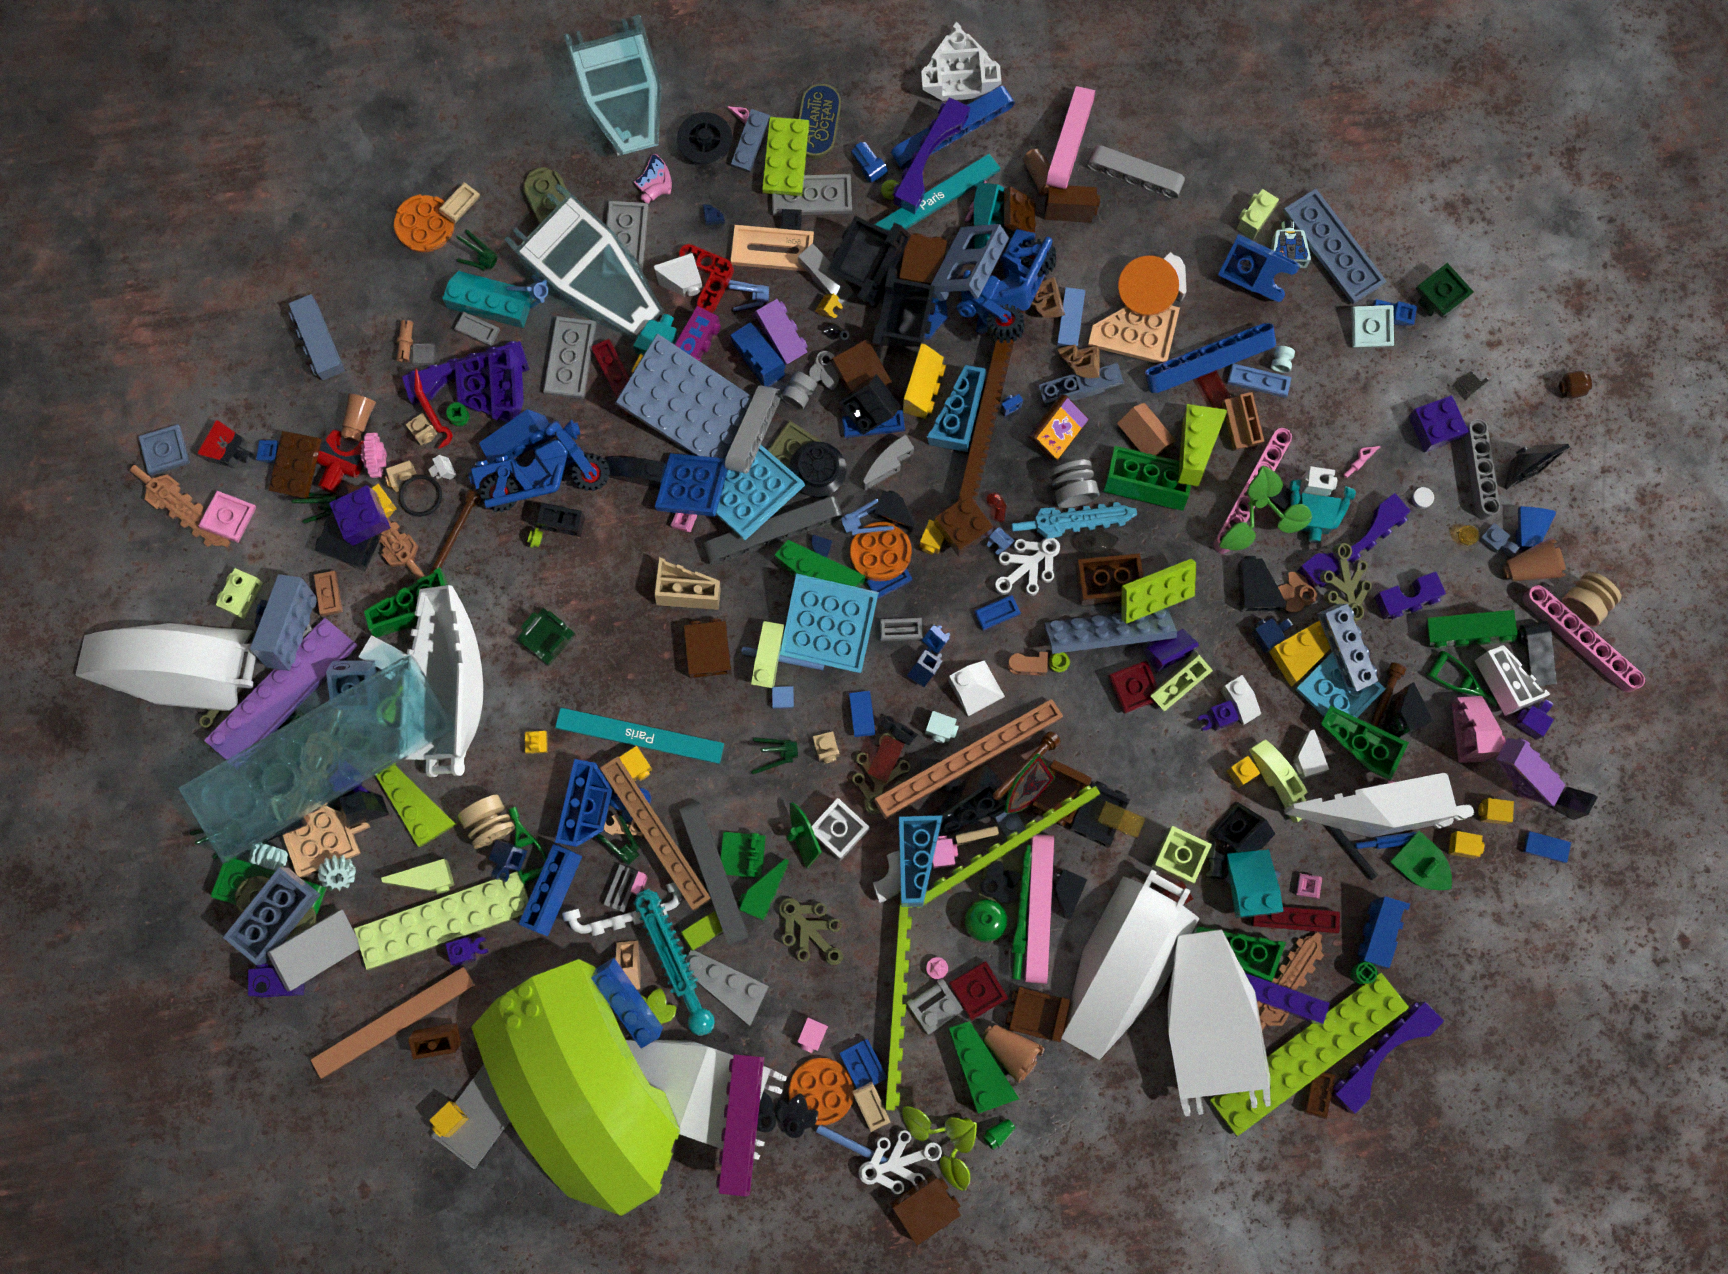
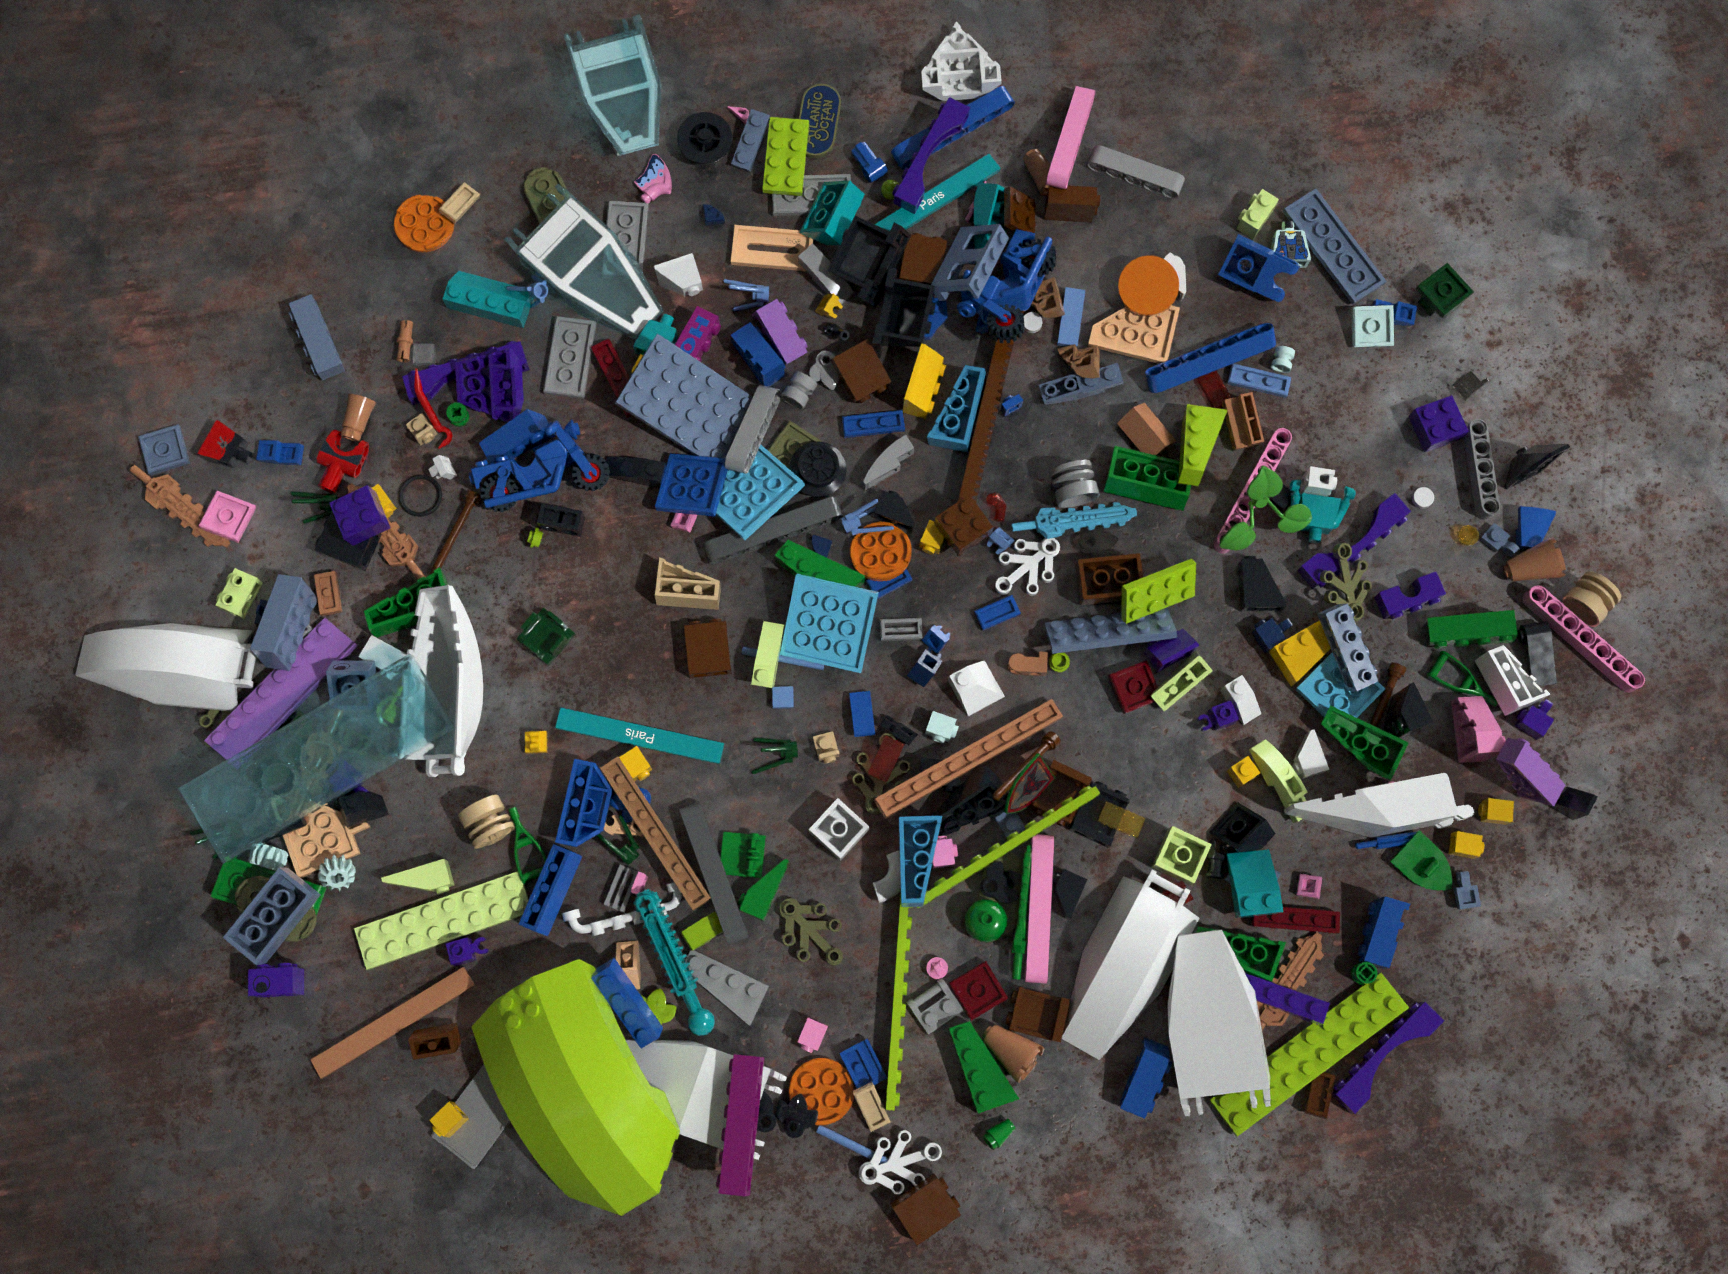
(295, 464): reddish brown plate -> none
(314, 950): light grey tile -> none
(373, 455): bright pink gear -> none
(401, 471): tan bracket -> none
(415, 808): lime wing -> none
(477, 329): light grey tile -> none
(486, 257): dark green plant -> none
(507, 857): dark blue brick -> none
(715, 275): red beam -> none
(791, 219): black tile -> none
(803, 835): green shield -> none
(832, 212): none -> teal slope
(870, 404): black slope -> none
(961, 1133): lime plant -> none
(976, 836): tan tile -> none
(1032, 322): none -> white tile
(1058, 427): piece -> none
(1146, 1078): none -> blue wedge
(1294, 592): nougat plate -> none
(1353, 852): black bar -> none
(1355, 466): bright pink hand -> none
(1466, 895): none -> sand blue plate
(1547, 847): blue tile -> none
(1575, 384): reddish brown head -> none

